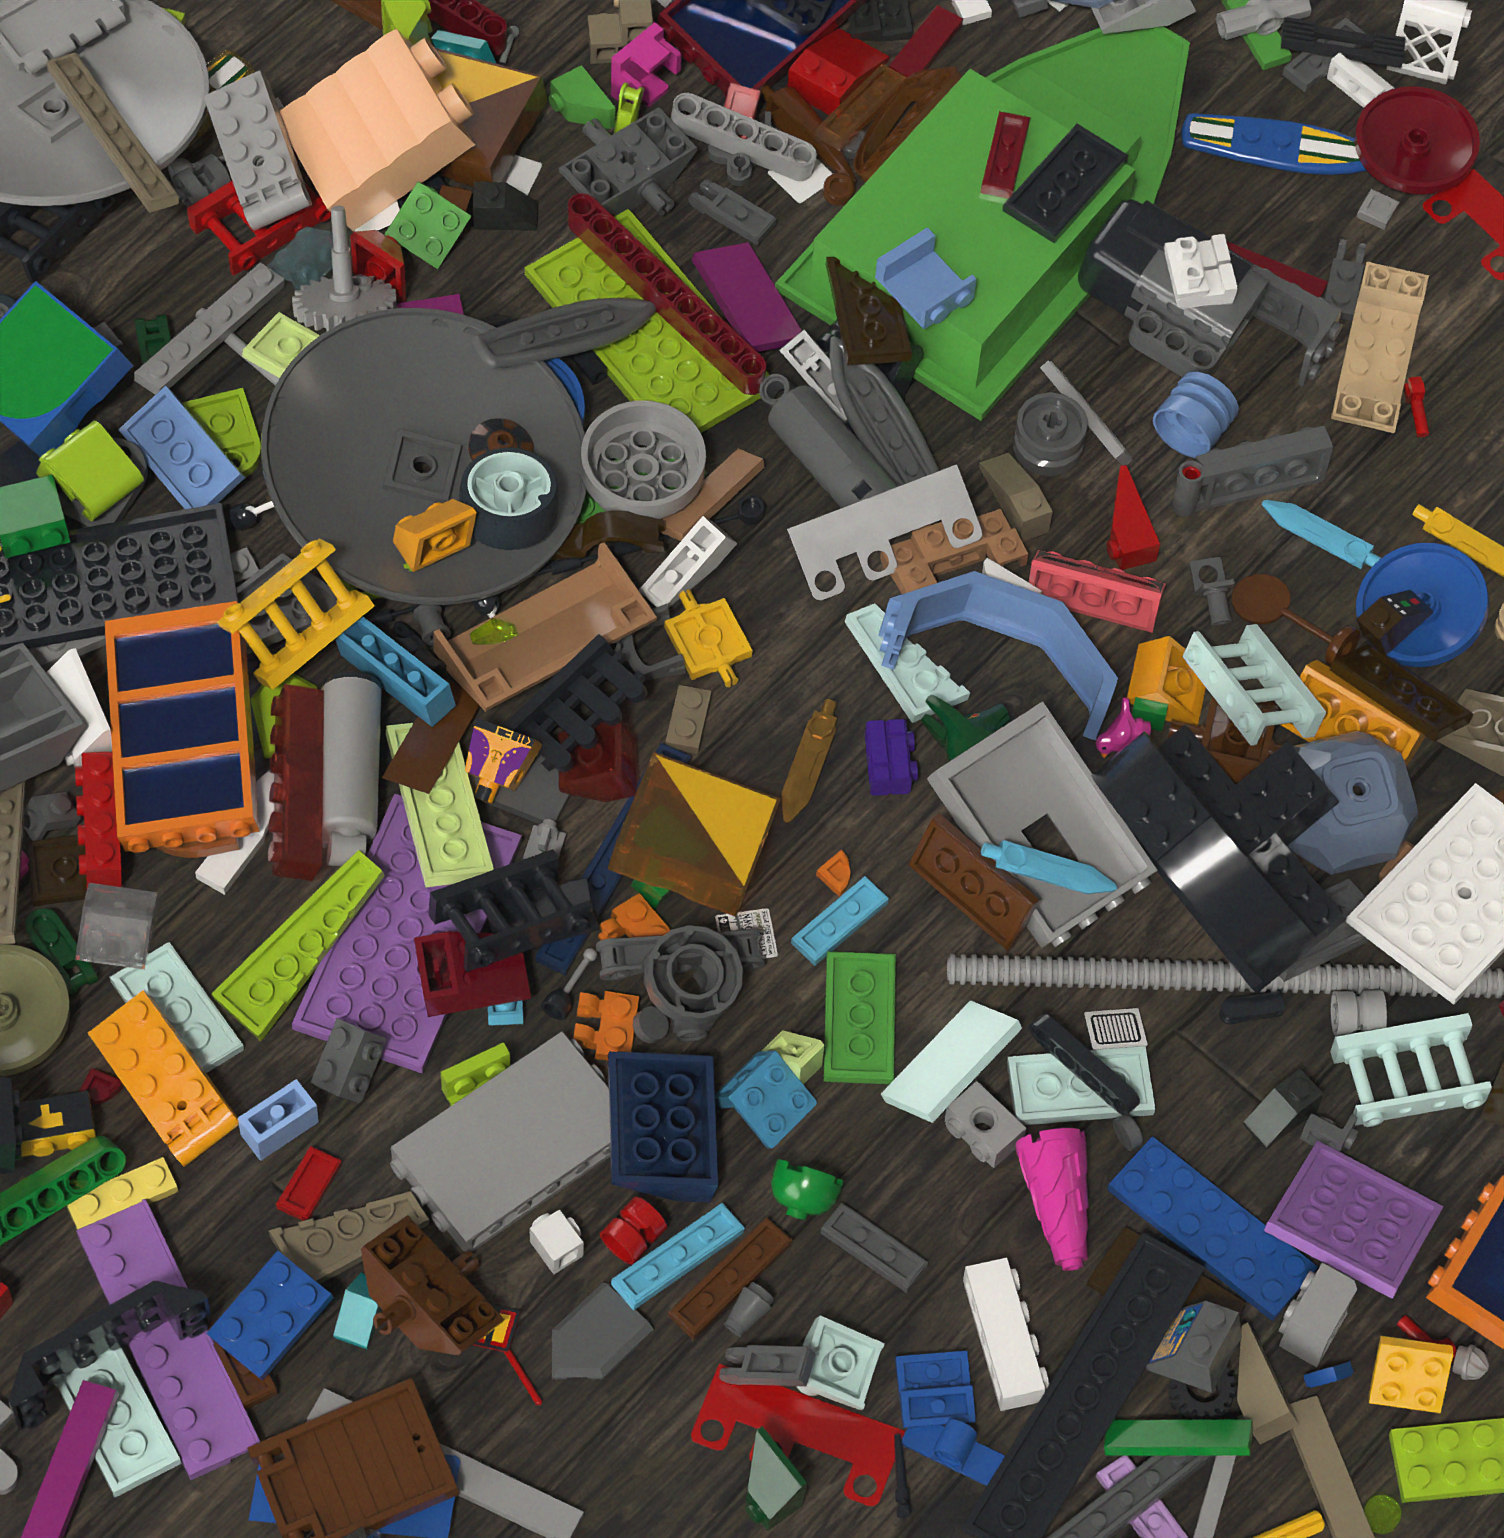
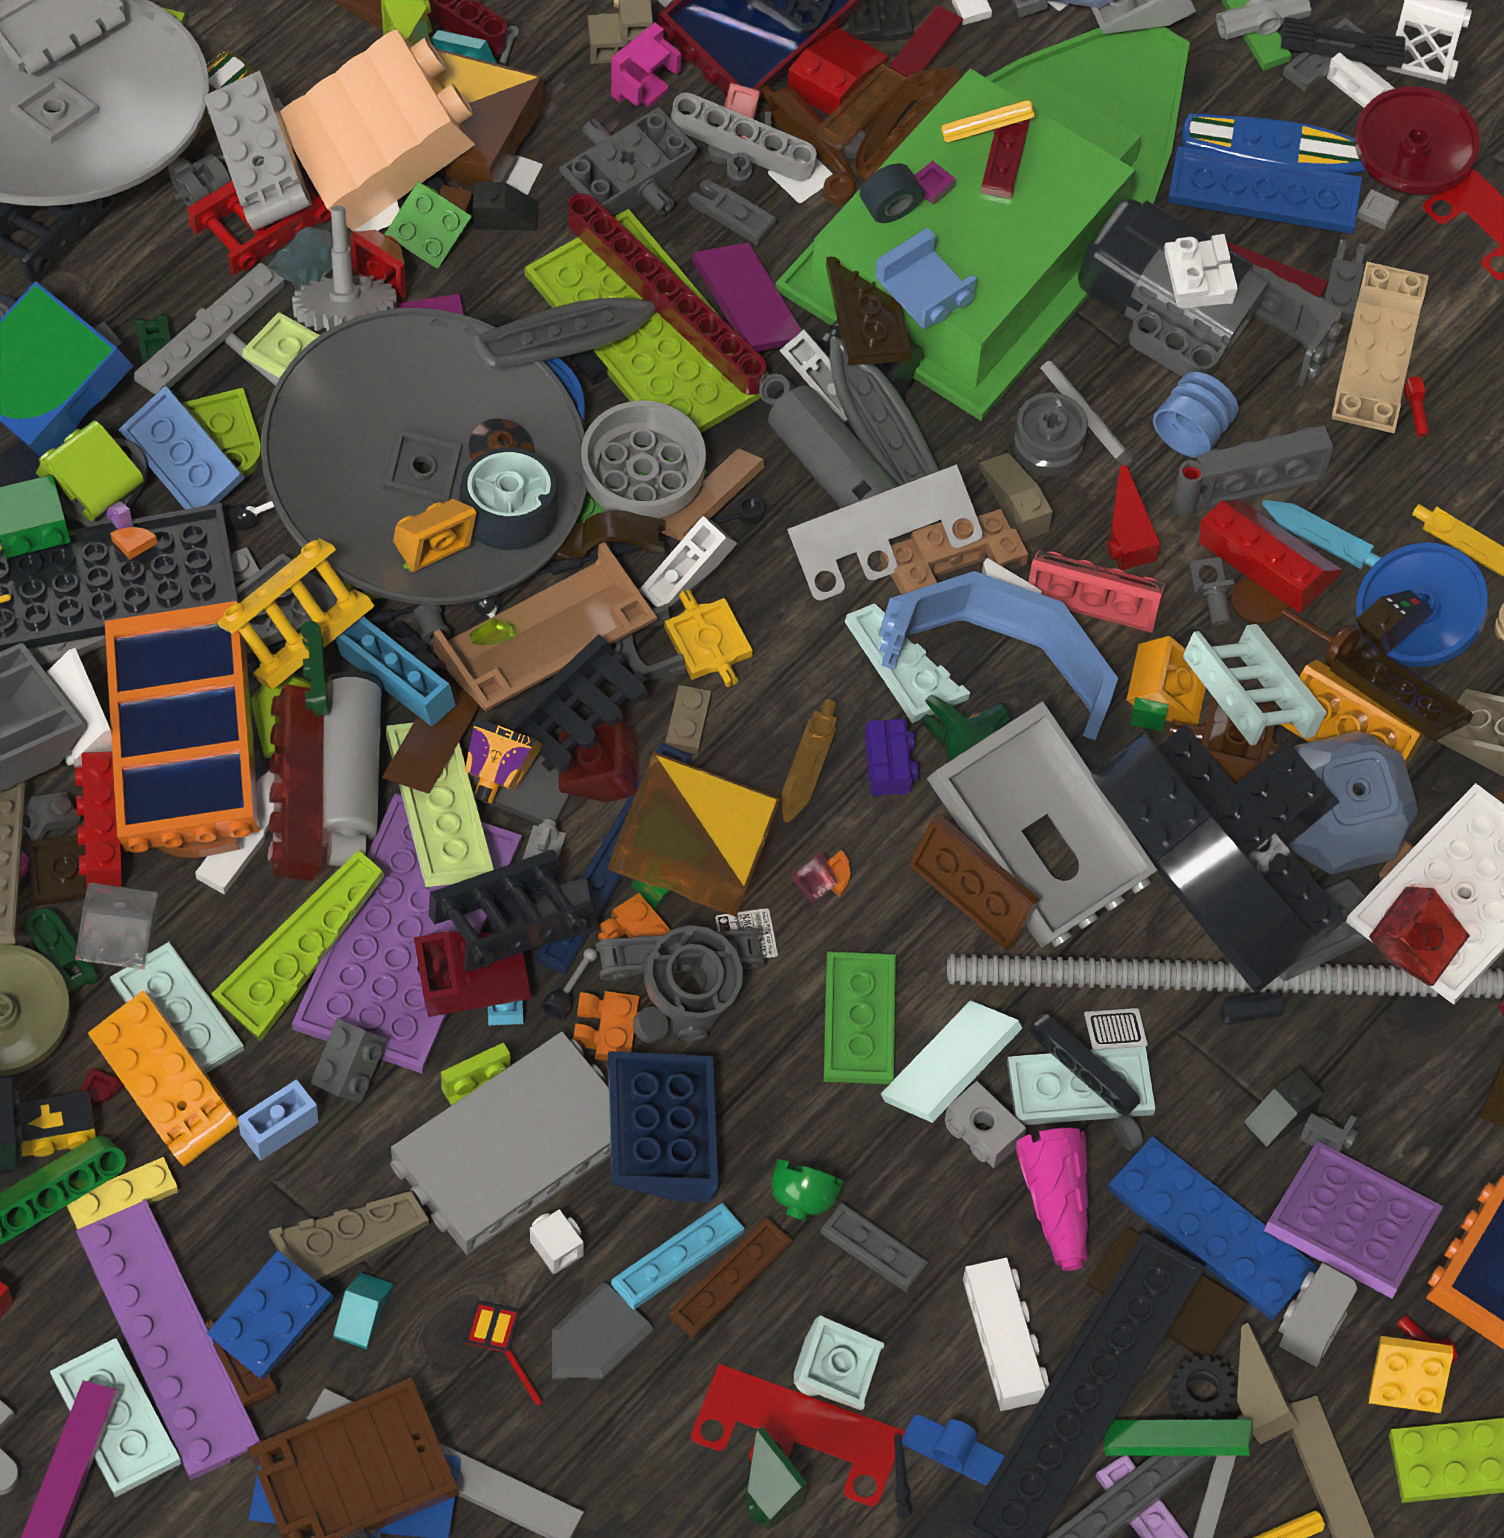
(104, 1330): black slope -> none
(113, 132): dark tan tile -> none
(119, 515): none -> medium lavender tile
(133, 540): none -> orange tile
(309, 1184): red tile -> none
(315, 668): none -> dark green plate
(425, 1291): reddish brown slope -> none
(581, 99): bright green slope -> none
(628, 112): lime bar -> none
(629, 1234): red wheel -> none
(749, 1309): dark grey cone -> none
(767, 1097): dark azure bracket -> none
(769, 1365): dark grey hinge -> none
(799, 1052): yellowish green slope -> none
(814, 877): none -> clear pink slope
(839, 920): medium azure tile -> none
(891, 193): none -> black wheel
(934, 181): none -> magenta plate
(934, 1389): blue slope -> none
(987, 121): none -> yellow axle
(1048, 868): medium azure piece -> none
(1065, 183): black tile -> none
(1121, 731): dark pink animal -> none
(1198, 1345): dark grey slope -> none
(1265, 189): none -> blue plate
(1266, 553): none -> red slope
(1328, 1375): blue tile -> none
(1357, 1012): light grey wheel -> none
(1382, 1514): clear neon green tile -> none
(1417, 1038): light aqua fence -> none
(1419, 934): none -> clear red slope
(1470, 1362): light grey plate -> none

